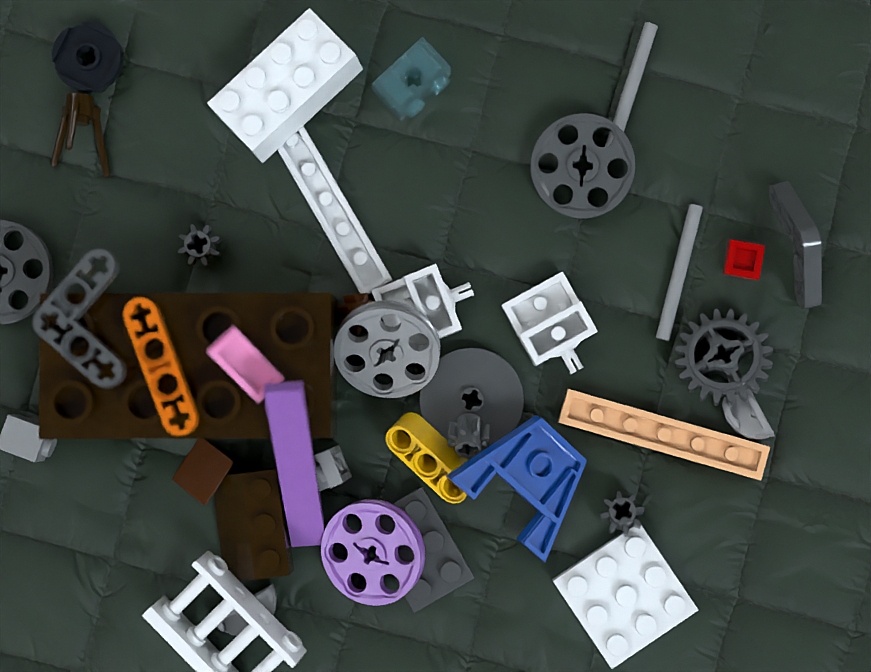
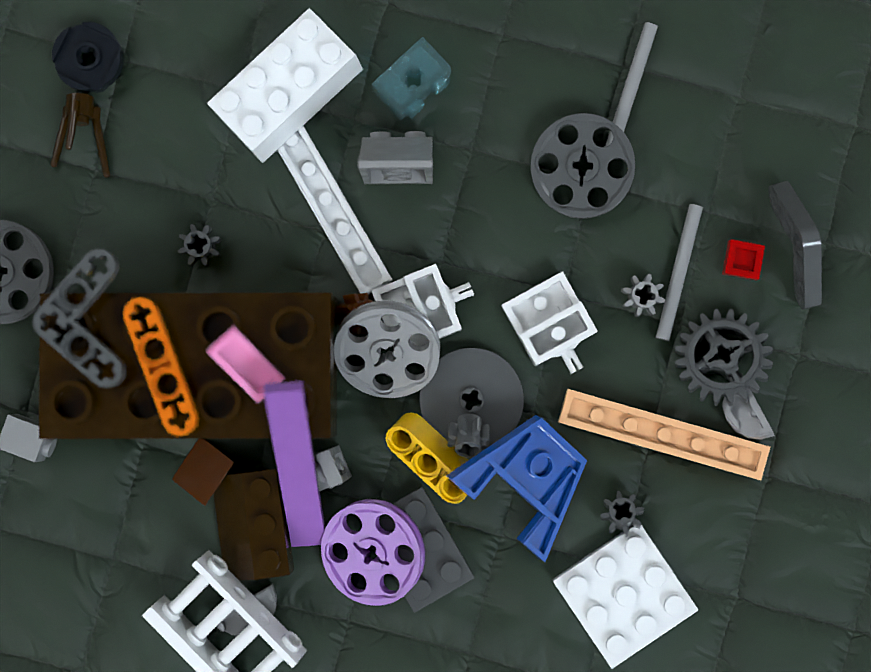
(396, 159): none -> light grey slope
(651, 290): none -> light grey gear

